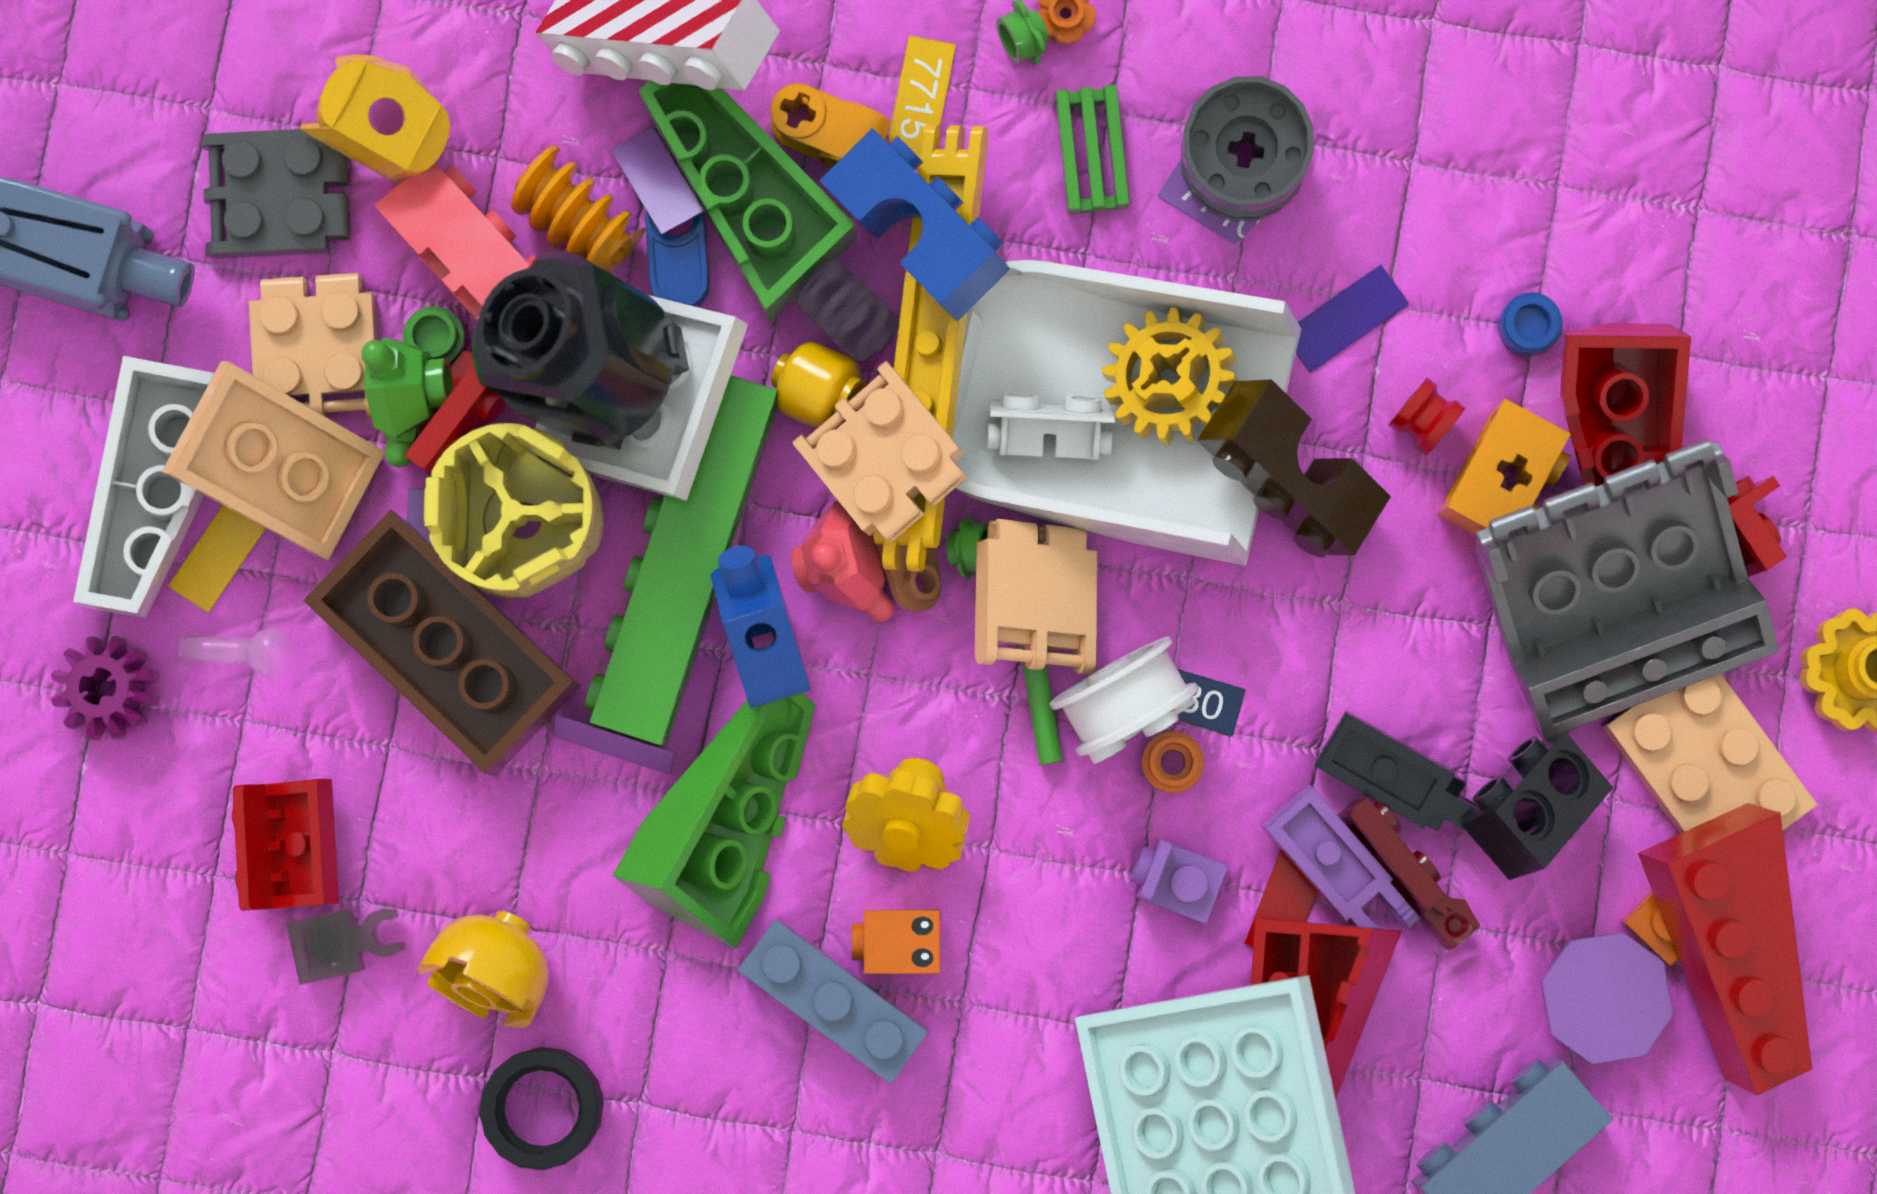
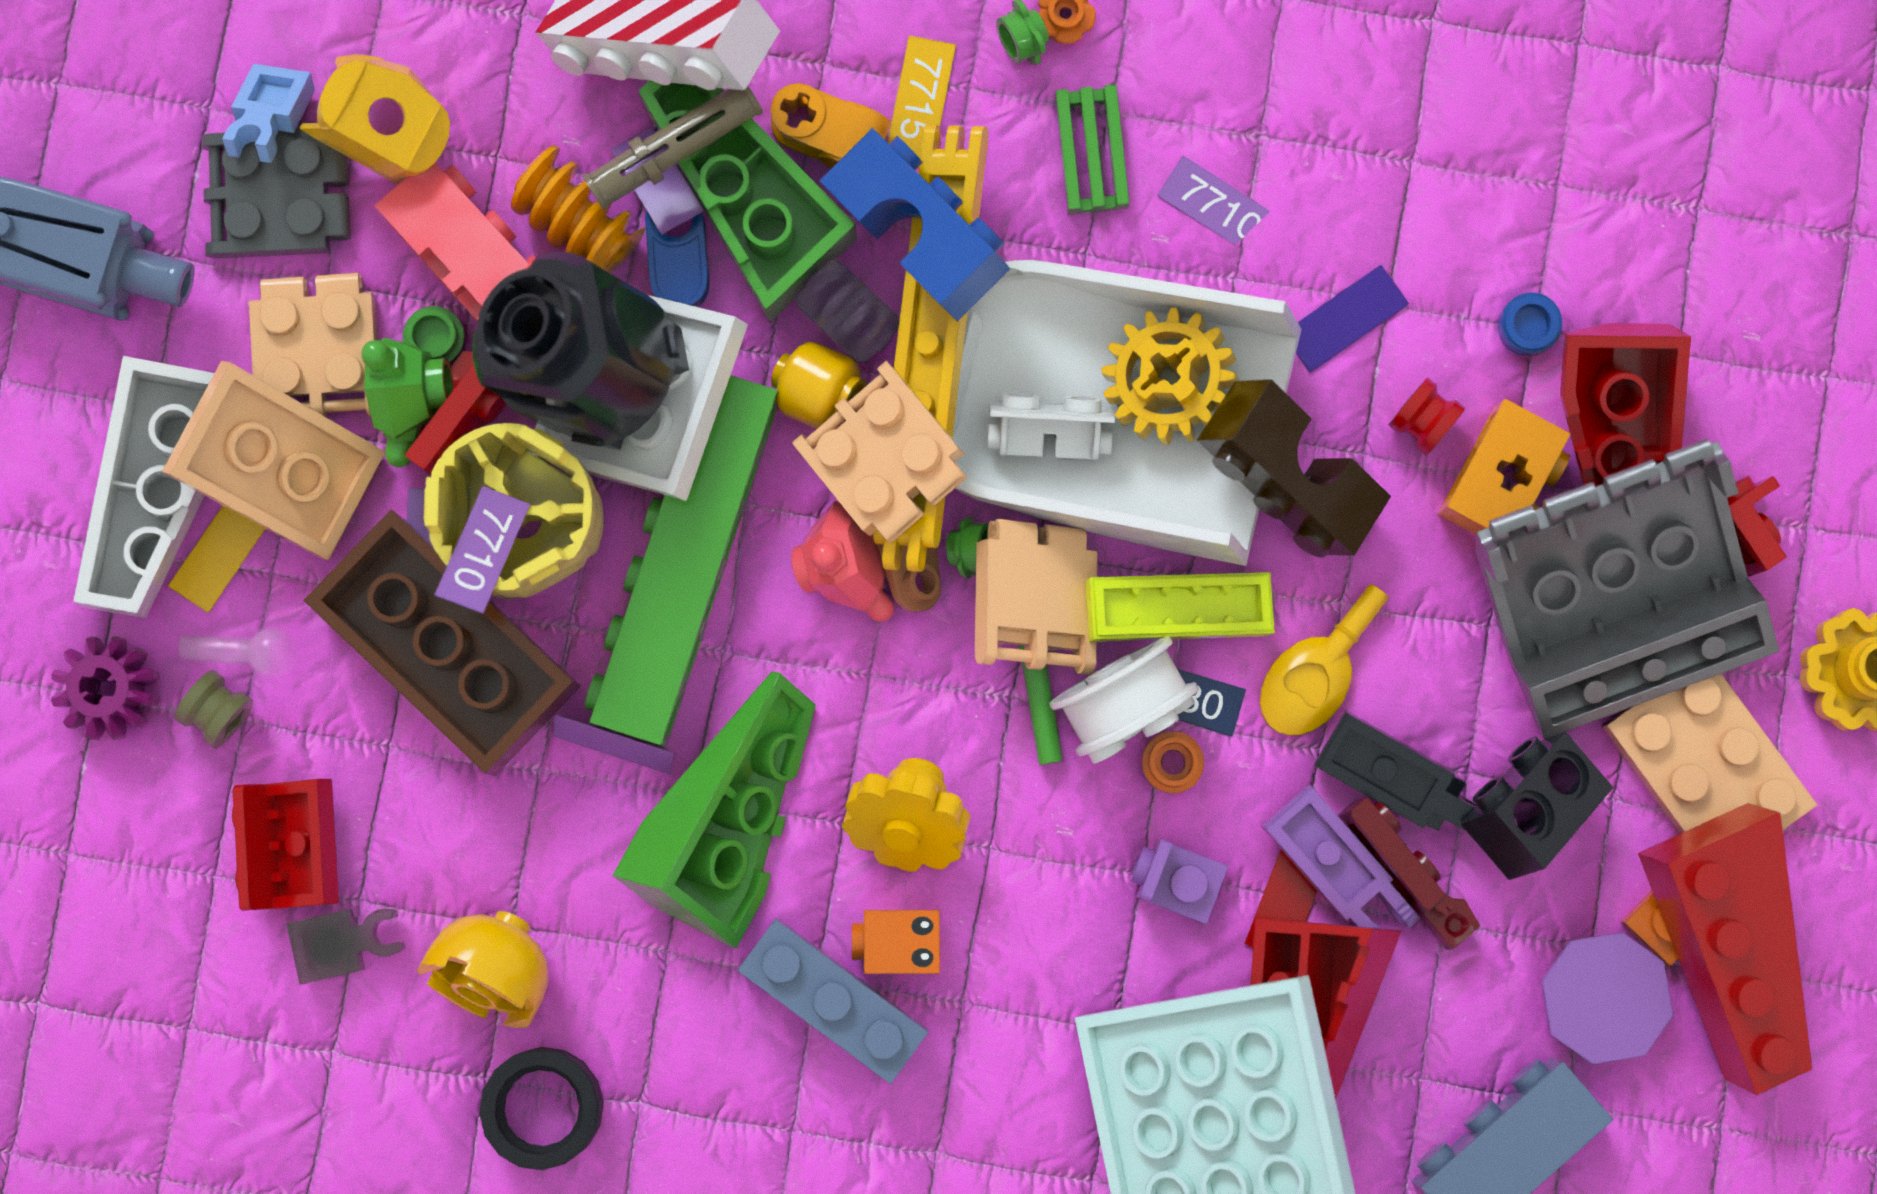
(213, 709): none -> olive wheel
(267, 103): none -> light blue plate
(482, 549): none -> medium lavender sticker
(607, 181): none -> dark tan pin
(752, 606): blue torso -> none
(1179, 606): none -> neon yellow plate
(1251, 113): dark grey wheel -> none
(1315, 673): none -> yellow piece

